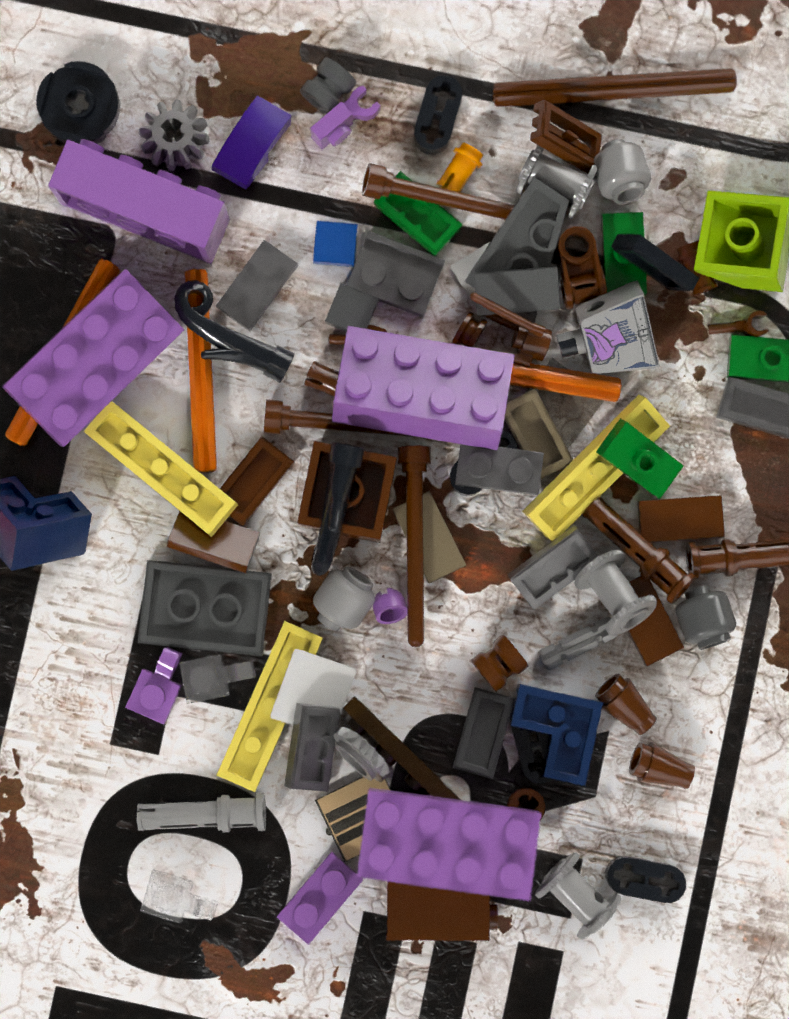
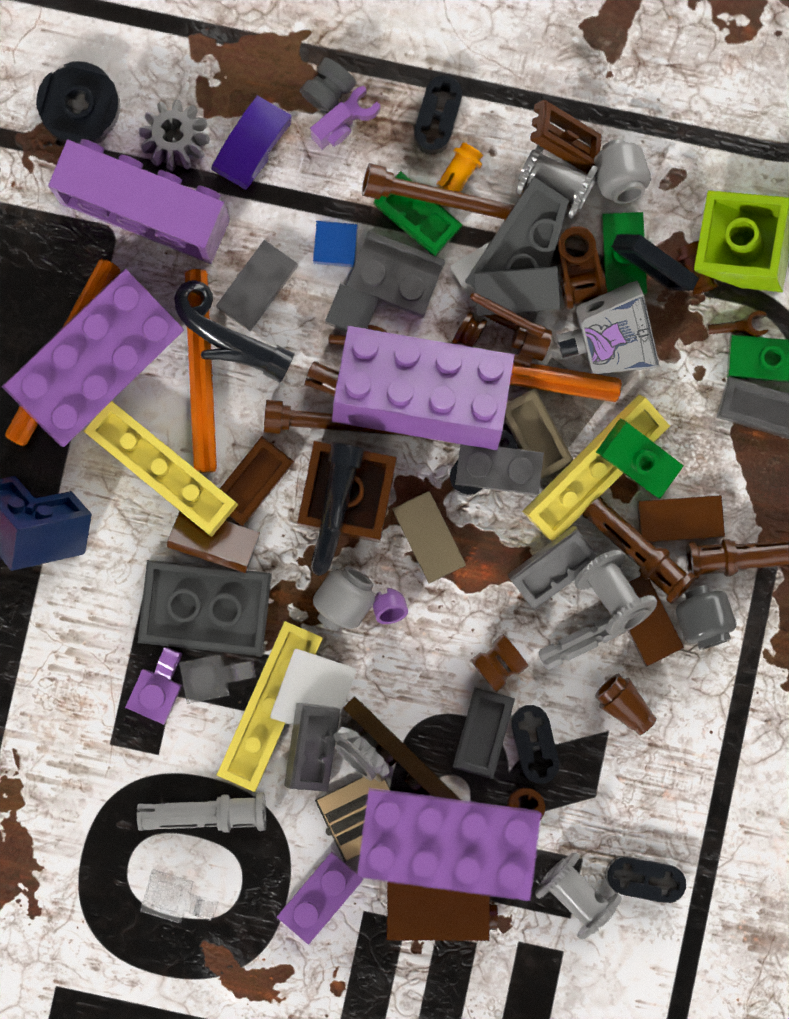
(414, 463): reddish brown piece -> none
(572, 729): dark blue panel -> none
(615, 87): reddish brown axle -> none
(658, 766): reddish brown cone -> none

